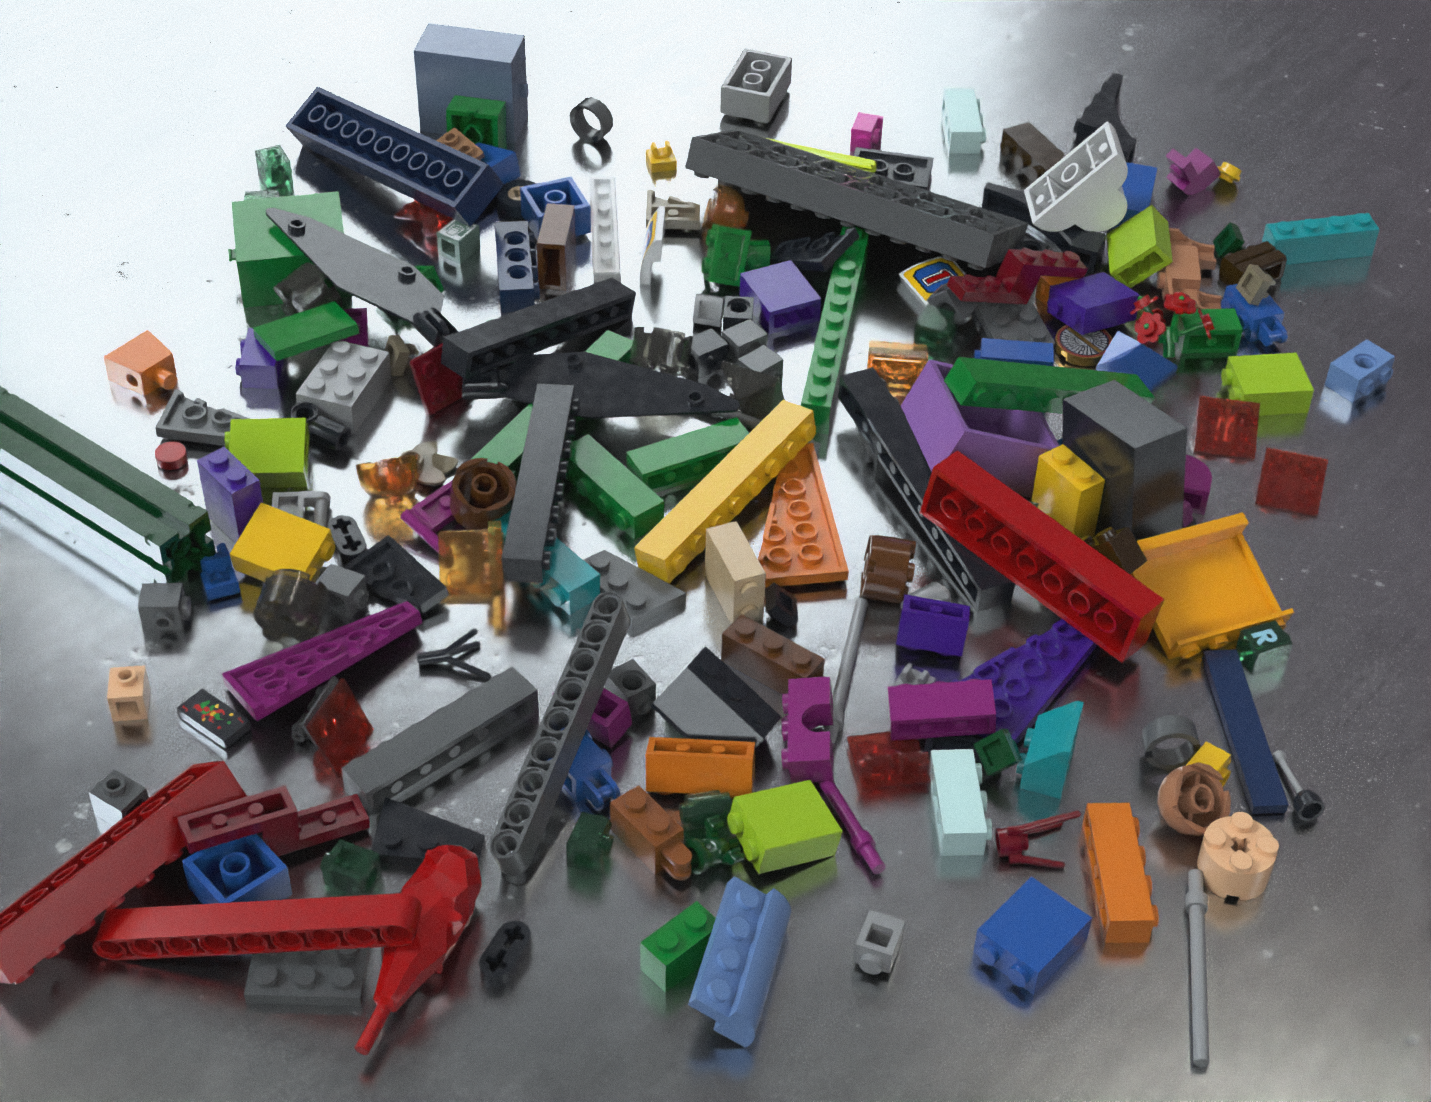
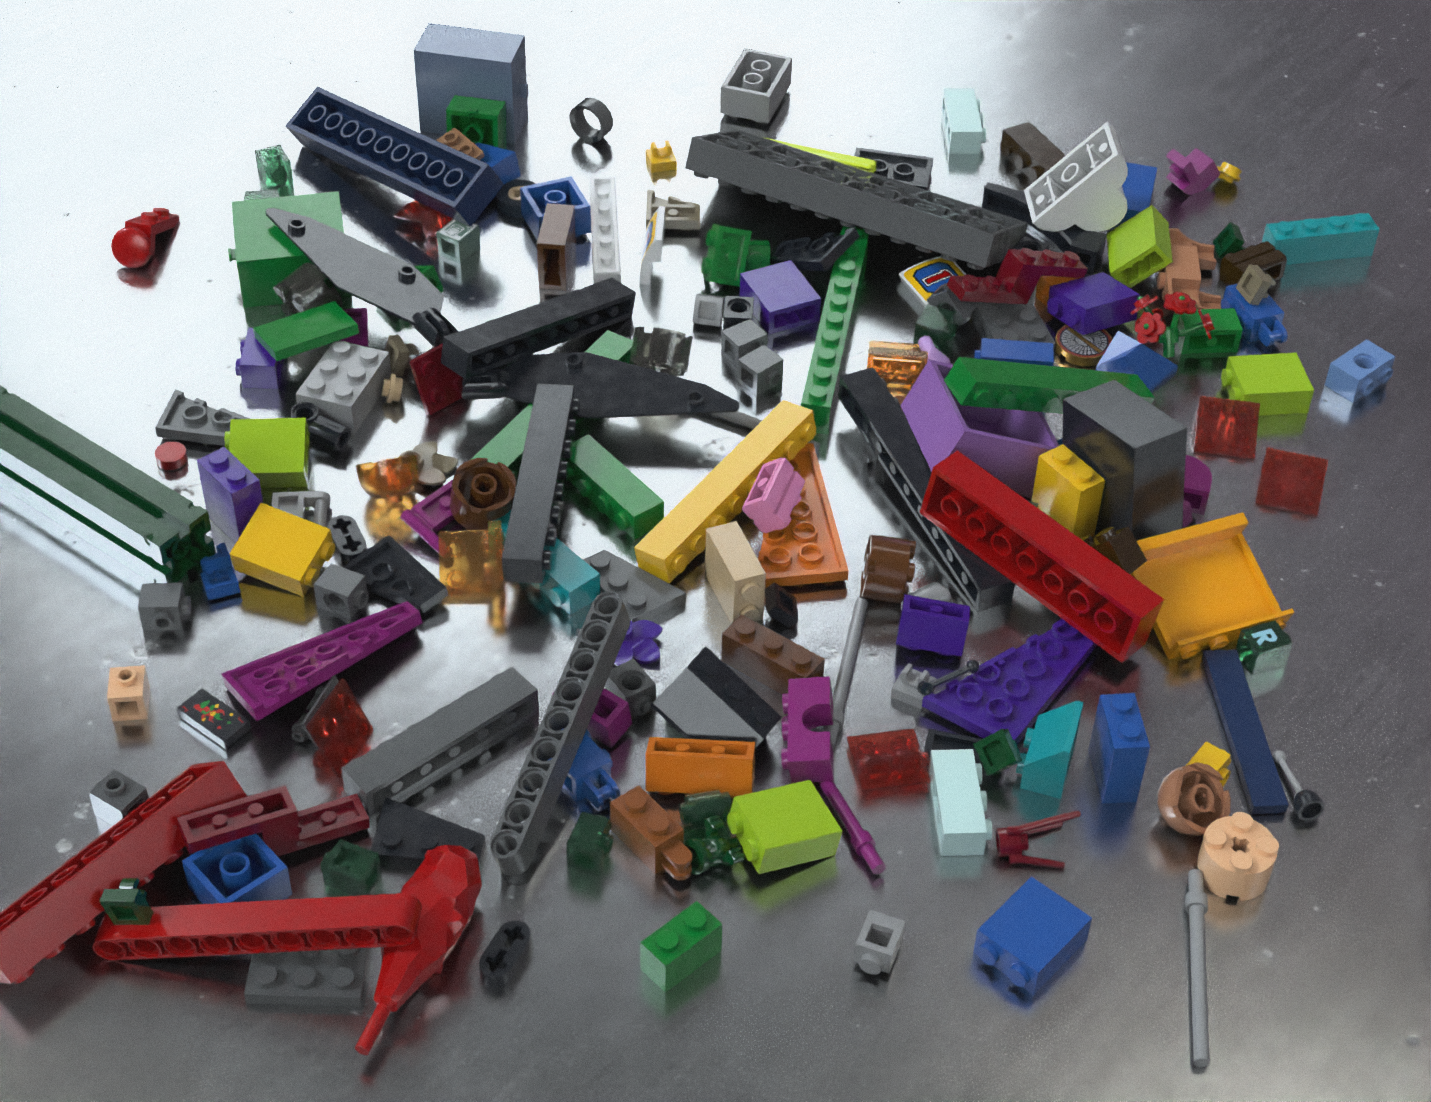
(127, 904): none -> dark green tile
(136, 241): none -> red piece
(142, 365): orange torso -> none
(290, 605): clear smoke brick -> none
(392, 388): none -> tan plate
(455, 648): black plant -> none
(516, 266): dark blue brick -> none
(639, 643): none -> dark purple plate
(685, 455): brick -> none
(707, 353): black brick -> none
(725, 209): clear orange cylinder -> none
(741, 959): medium blue brick -> none
(754, 390): clear smoke slope -> none
(774, 495): none -> bright pink brick
(866, 131): dark pink brick -> none
(925, 687): none -> black hinge
(926, 344): none -> lavender arm
(941, 709): magenta brick -> none
(1103, 110): black arch -> none
(1118, 748): none -> blue brick
(1119, 873): orange brick -> none
(1165, 728): dark grey piece -> none

